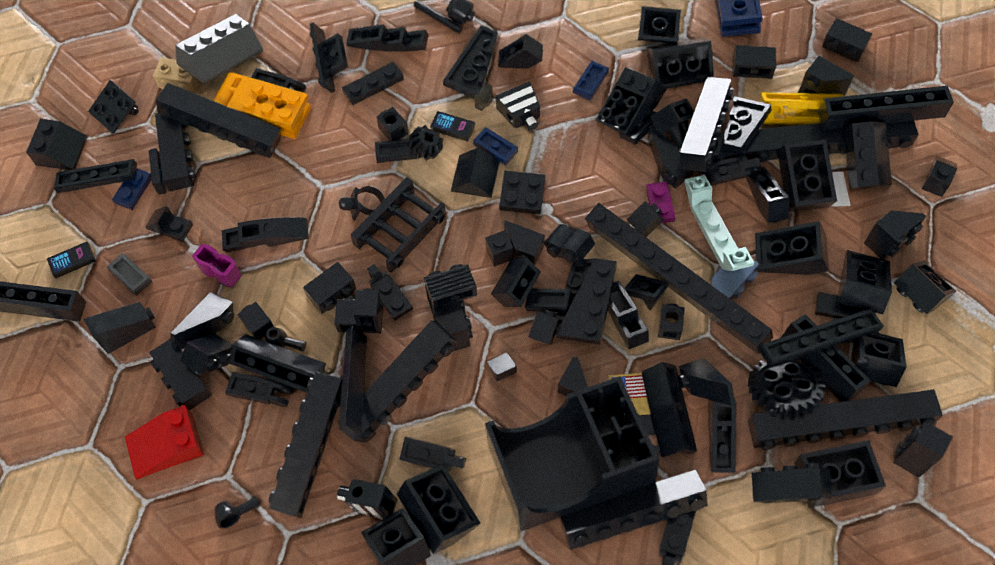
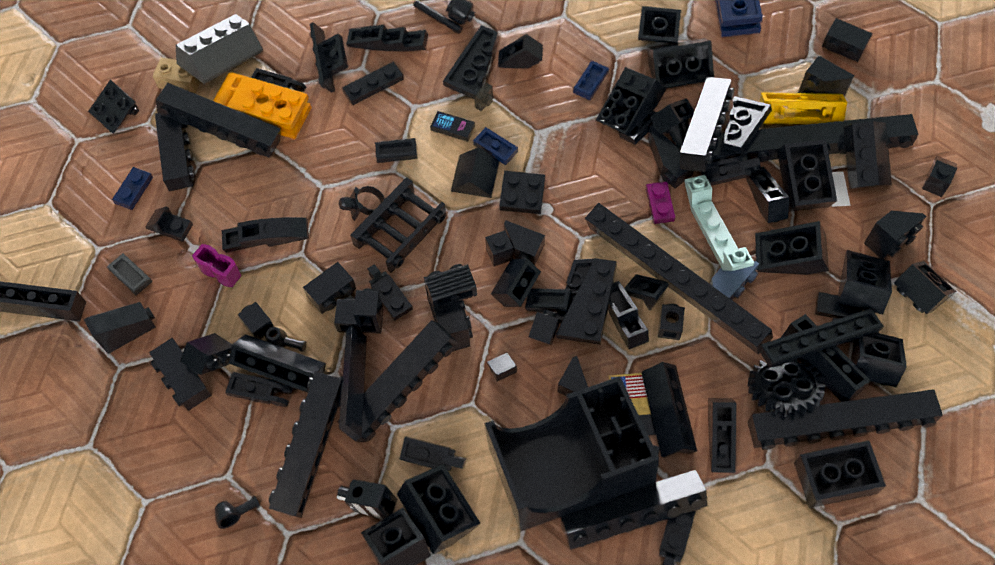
(56, 145): black slope -> none
(71, 259): tile -> none
(95, 176): black tile -> none
(156, 171): black tile -> none
(164, 442): red slope -> none
(205, 319): slope -> none
(392, 124): black brick -> none
(425, 142): black gear -> none
(519, 106): black torso -> none
(569, 243): black brick -> none
(646, 218): black brick -> none
(706, 382): black slope -> none
(754, 61): black brick -> none
(791, 484): black brick -> none
(886, 107): black brick -> none
(921, 449): black brick -> none

